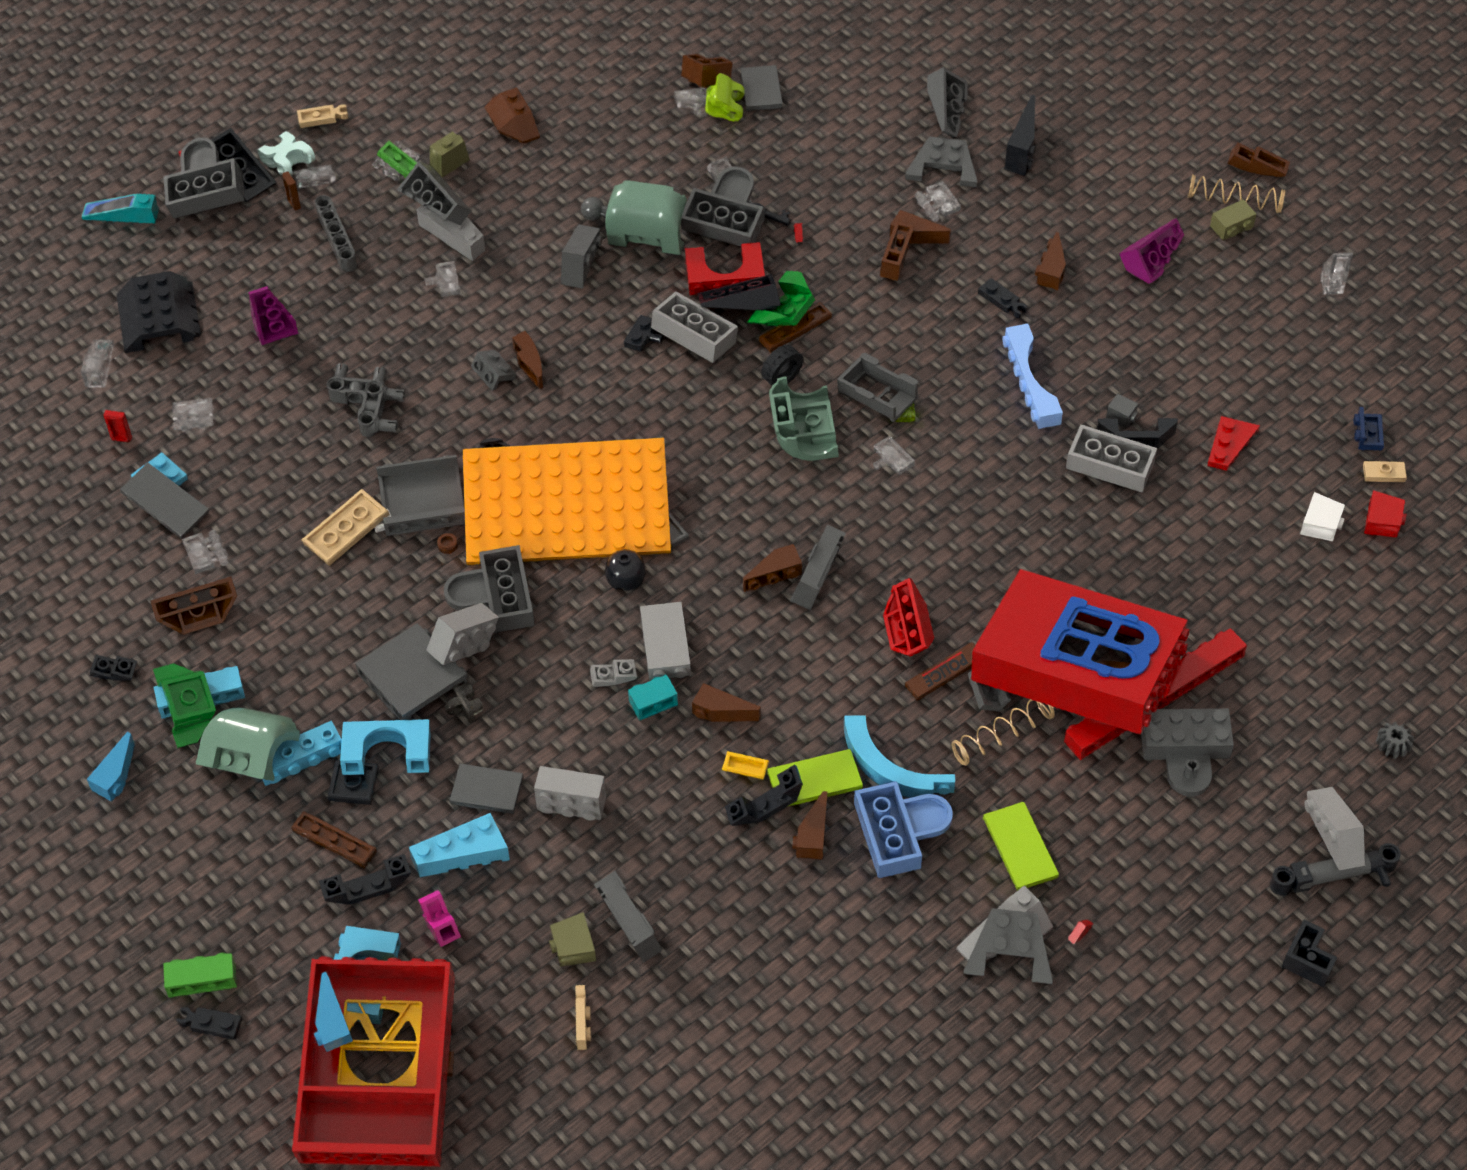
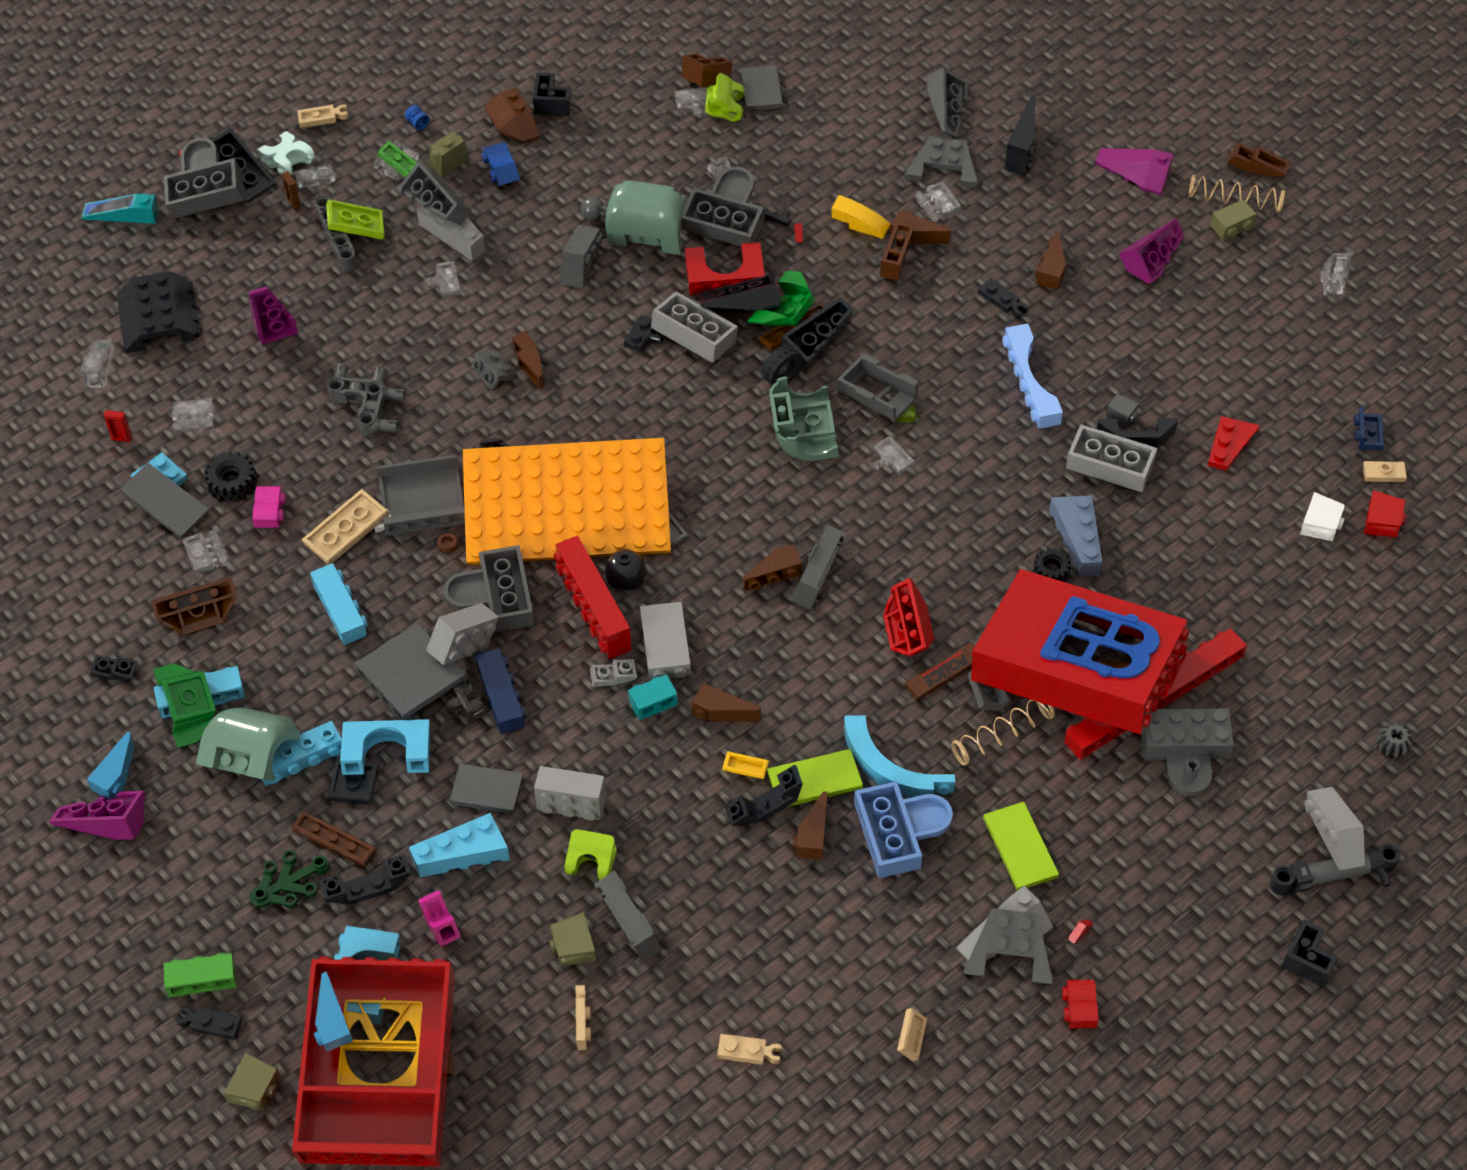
(109, 818): none -> magenta wedge
(230, 465): none -> black tyre
(252, 1083): none -> olive torso
(268, 507): none -> dark pink brick
(287, 882): none -> dark green plant
(339, 604): none -> medium azure brick
(355, 219): none -> lime tile
(417, 117): none -> blue wheel
(499, 690): none -> dark blue brick
(500, 163): none -> blue brick
(549, 98): none -> black brick
(590, 846): none -> lime piece
(592, 597): none -> red brick
(746, 1049): none -> tan plate
(819, 332): none -> black wedge
(859, 217): none -> yellow slope
(912, 1034): none -> tan plate
(1052, 557): none -> black tyre
(1079, 532): none -> sand blue wedge
(1081, 1004): none -> red brick
(1142, 166): none -> magenta wedge

